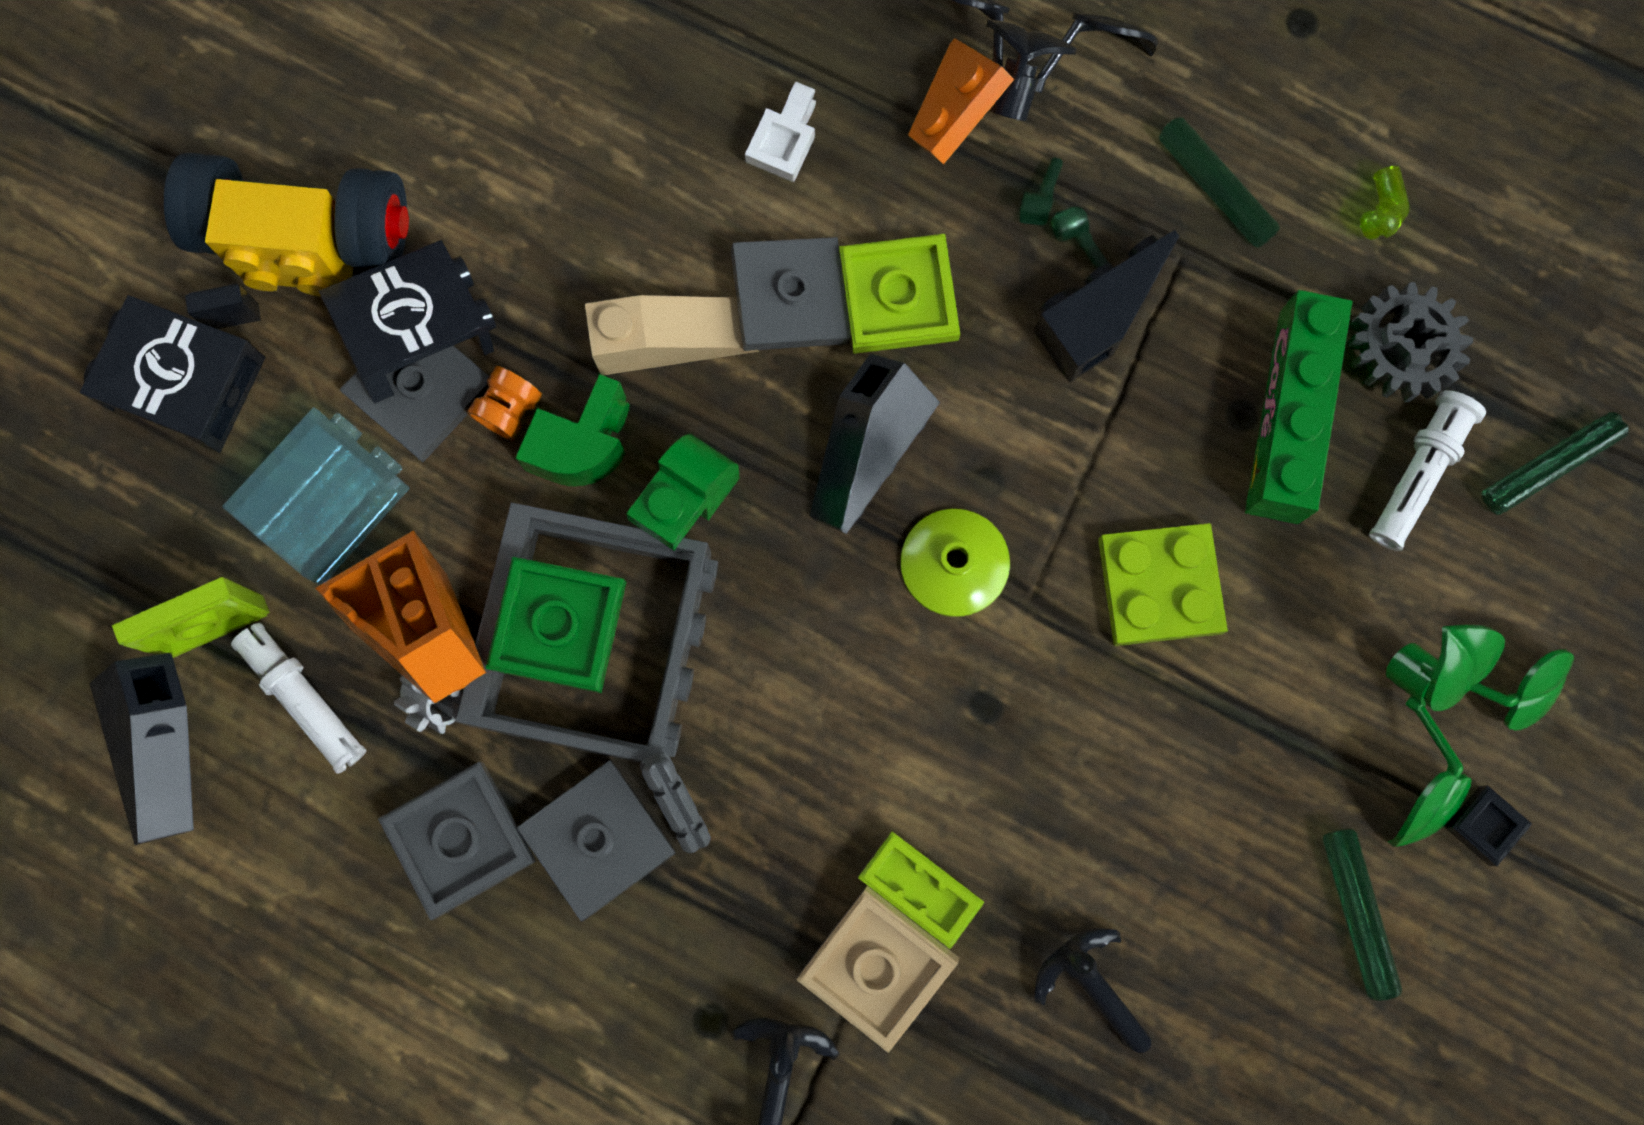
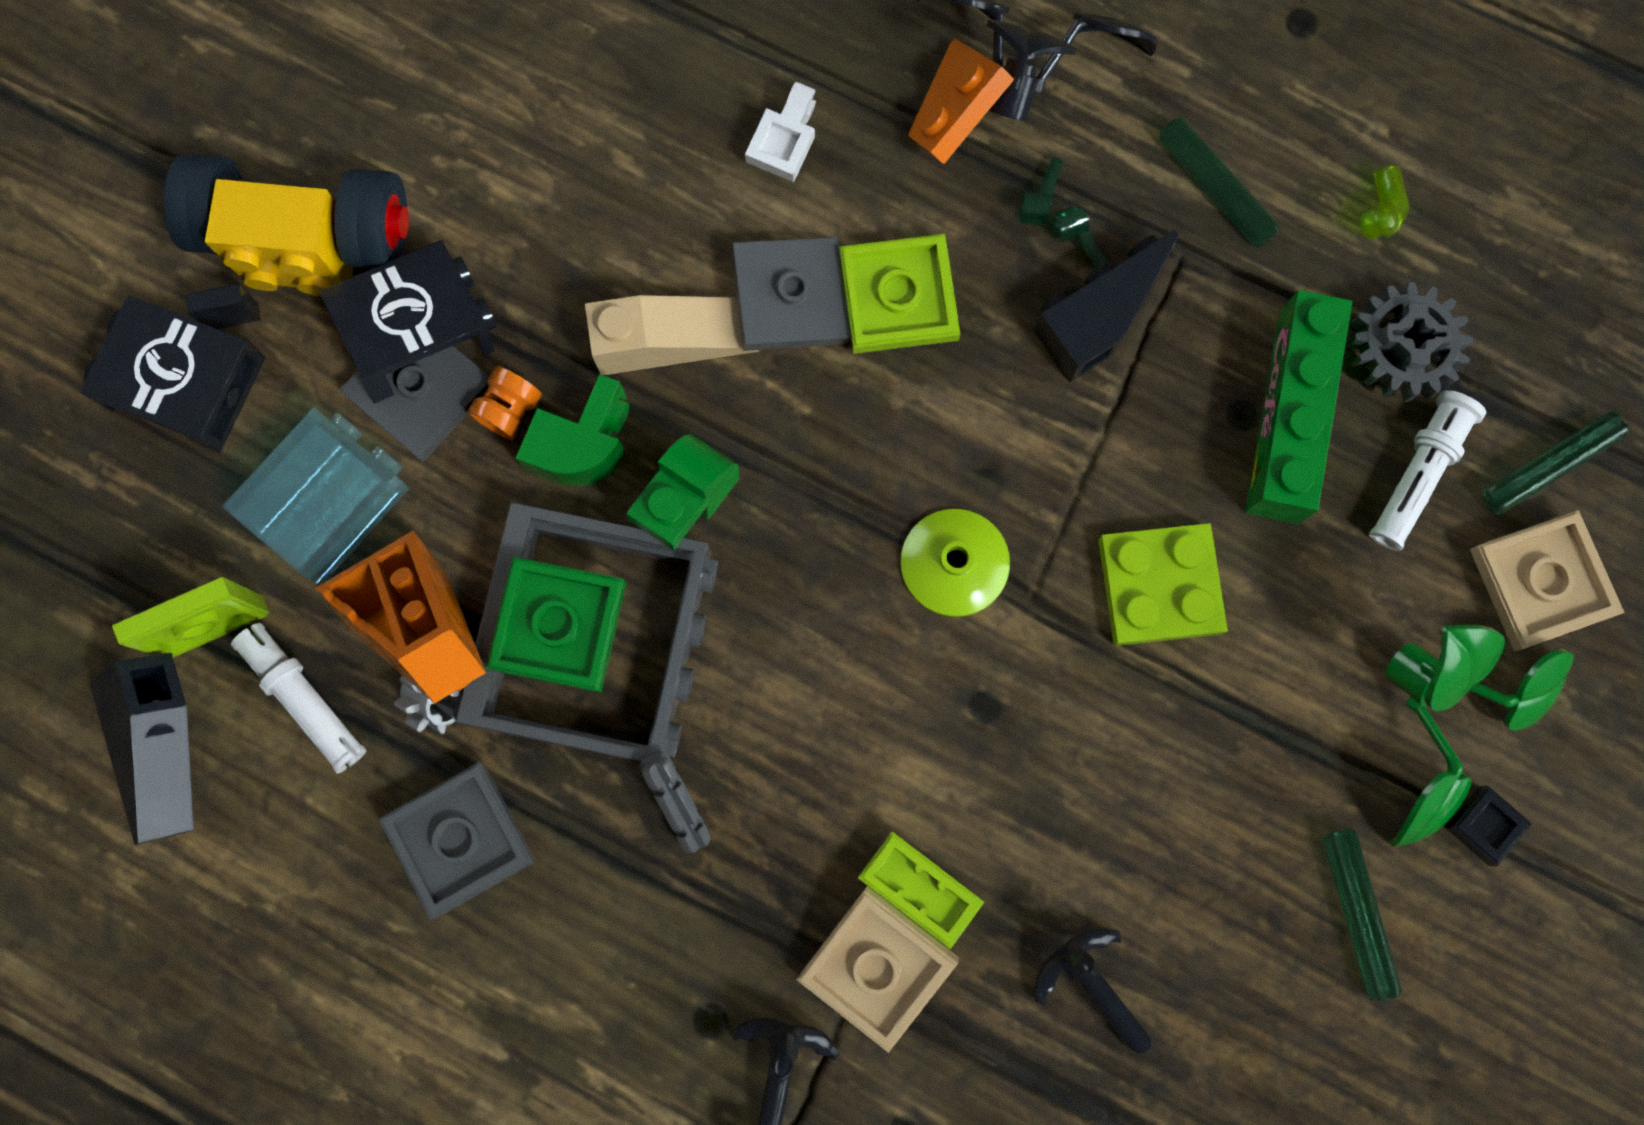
(596, 840): dark grey plate -> none
(869, 434): black slope -> none
(1546, 580): none -> tan plate

